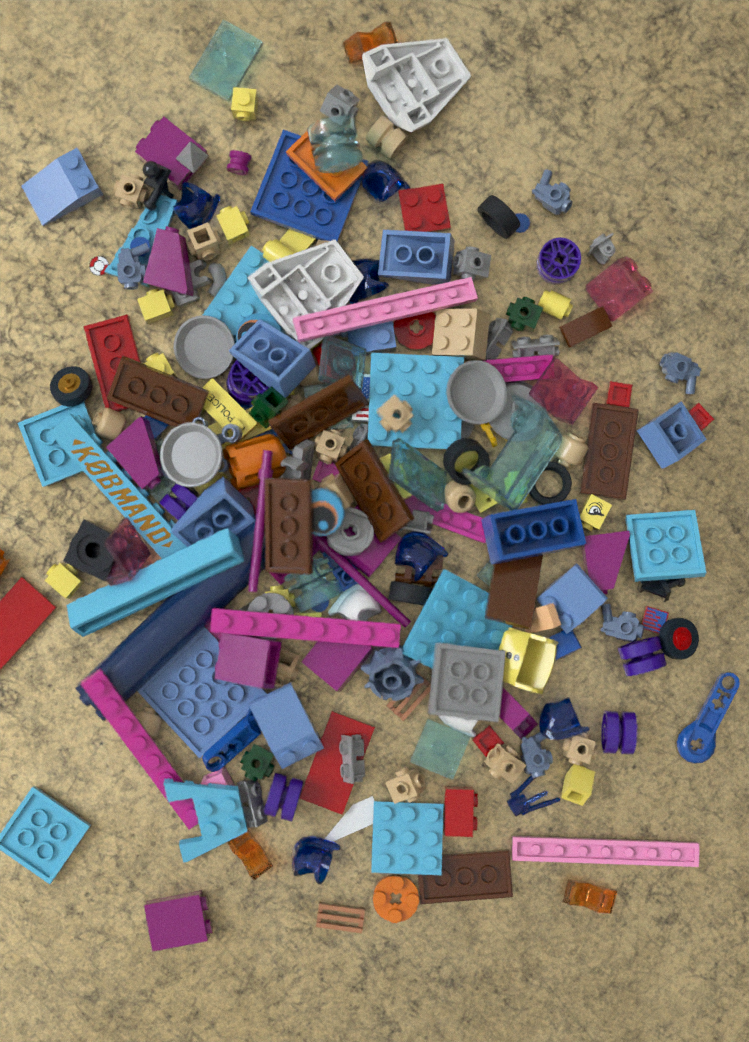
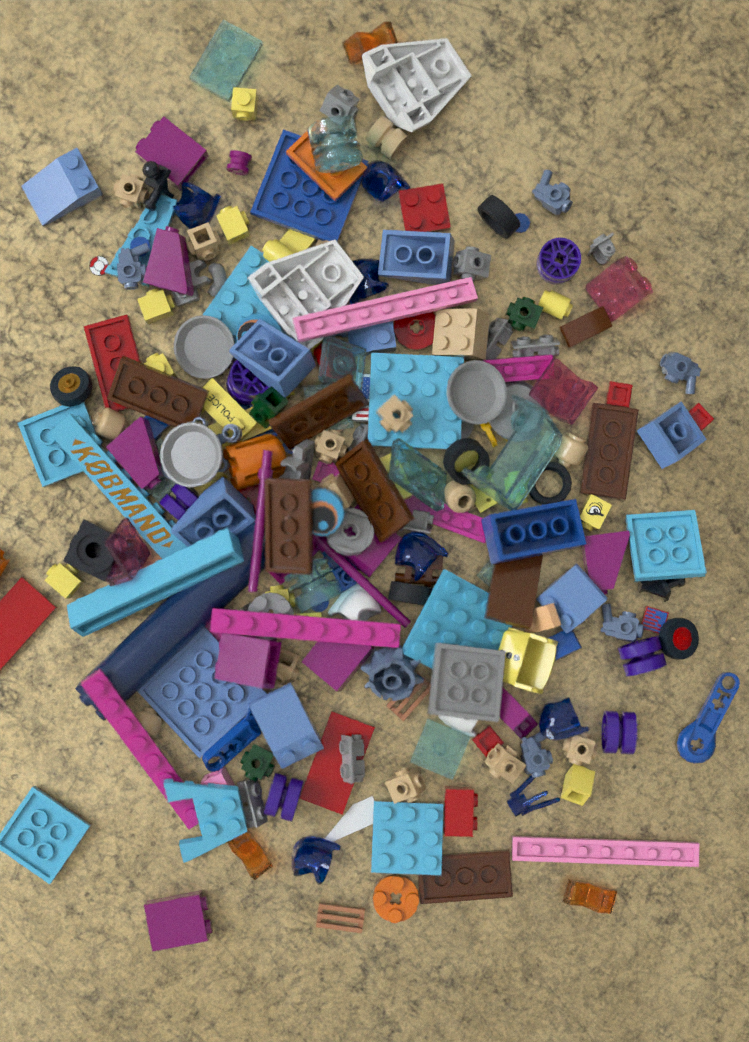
(192, 157): light grey slope -> none

